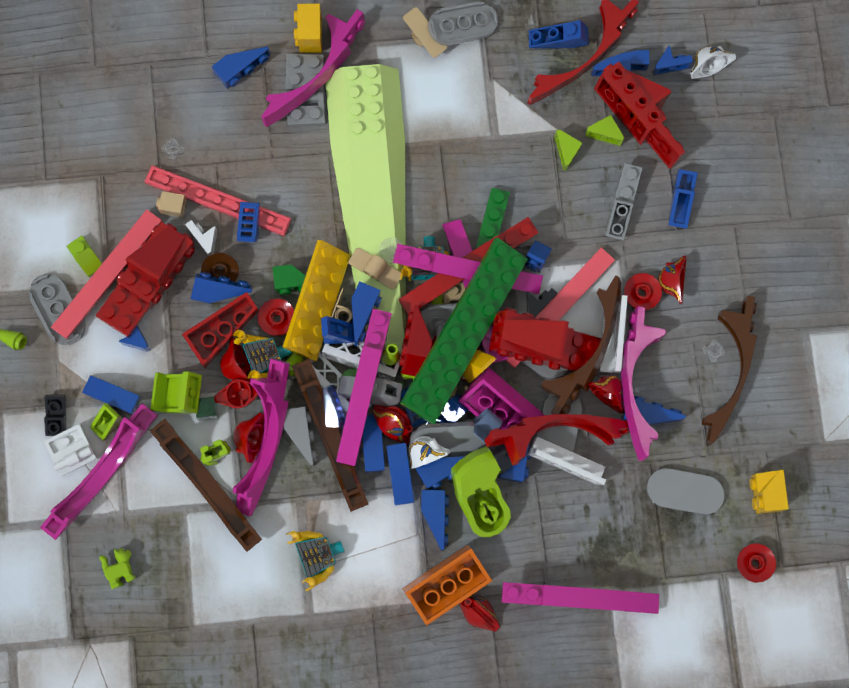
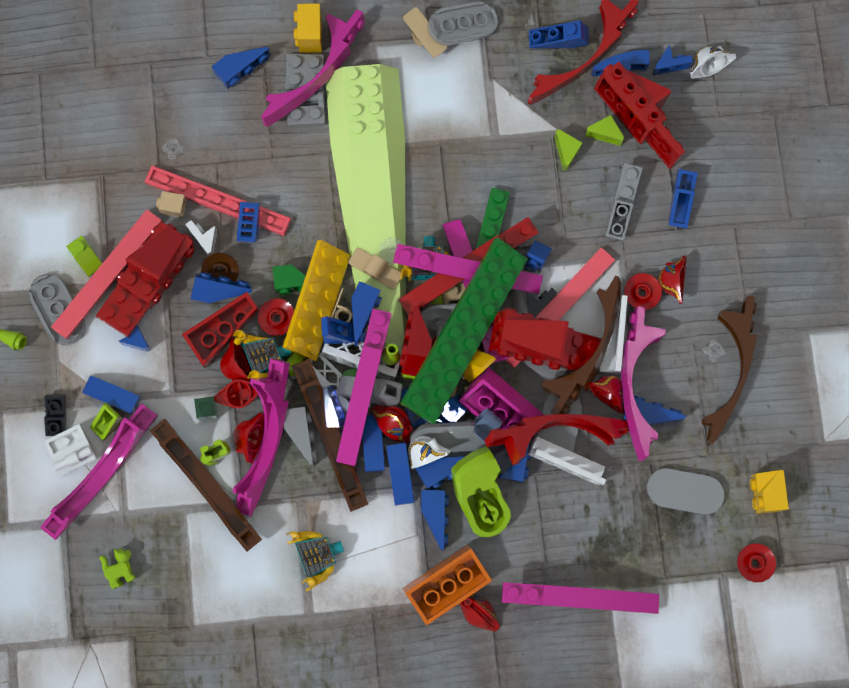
(176, 393): lime panel -> none

